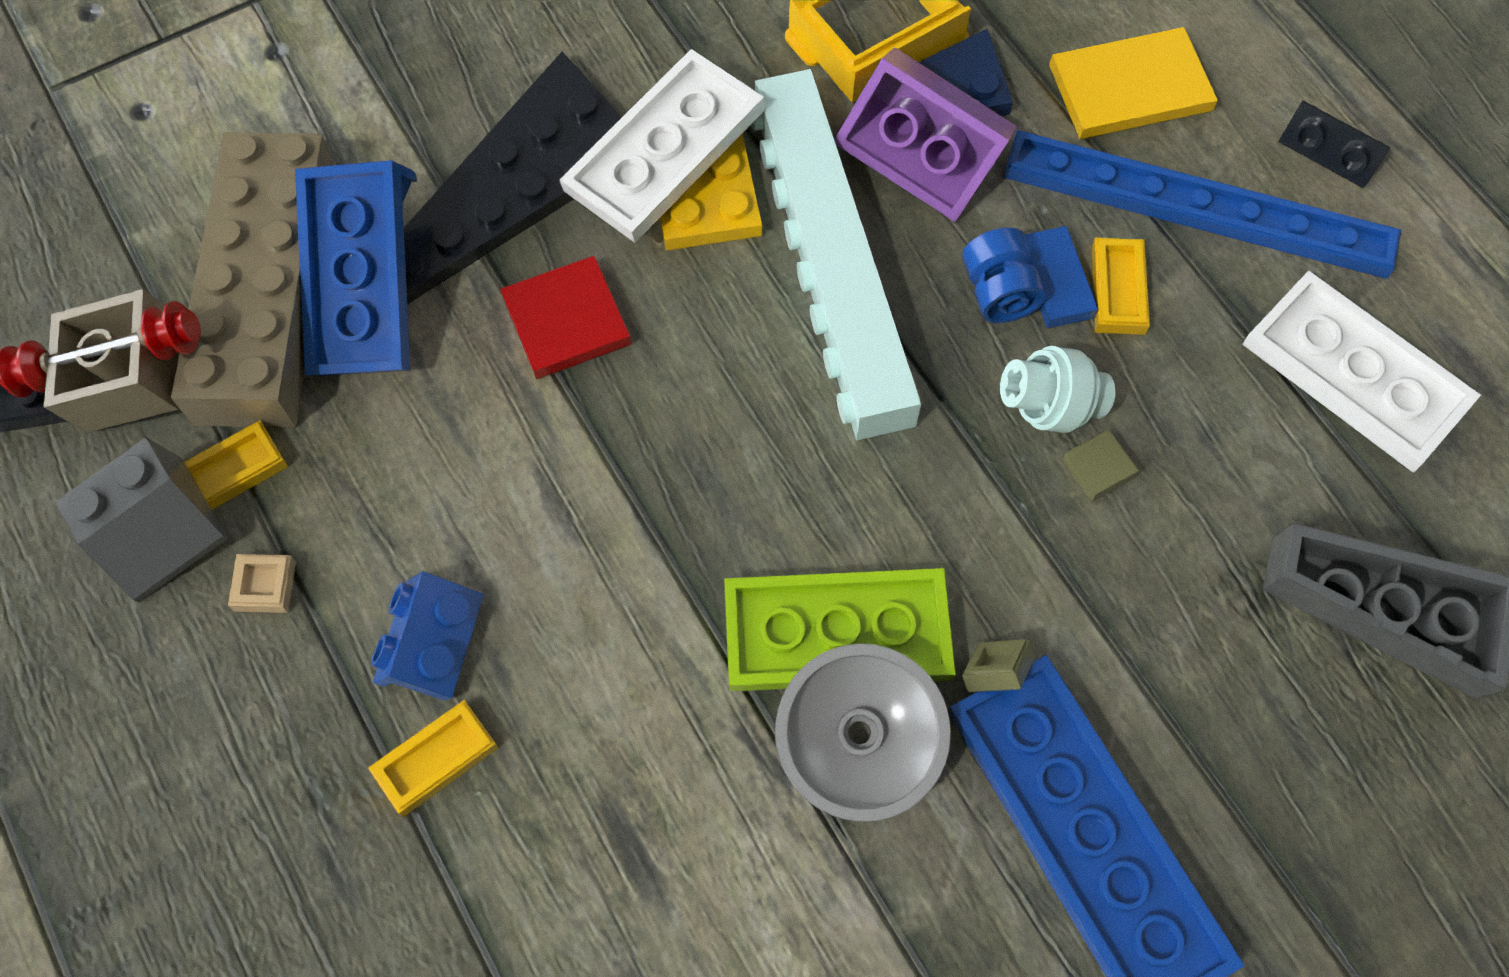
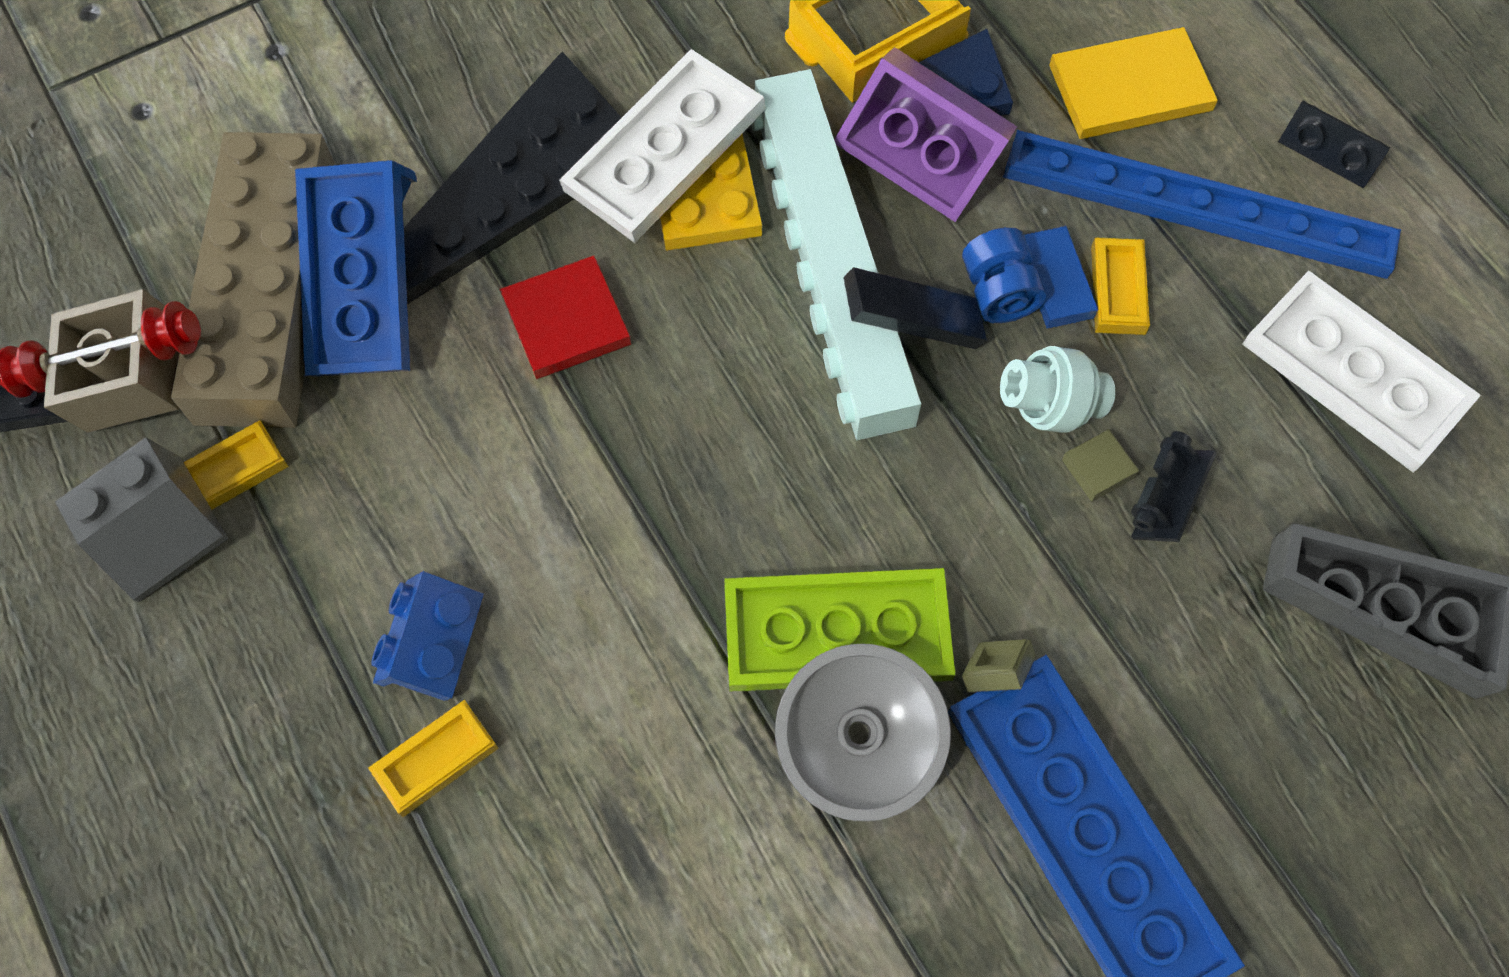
(262, 583): tan tile -> none
(914, 308): none -> black tile
(1171, 496): none -> black hinge

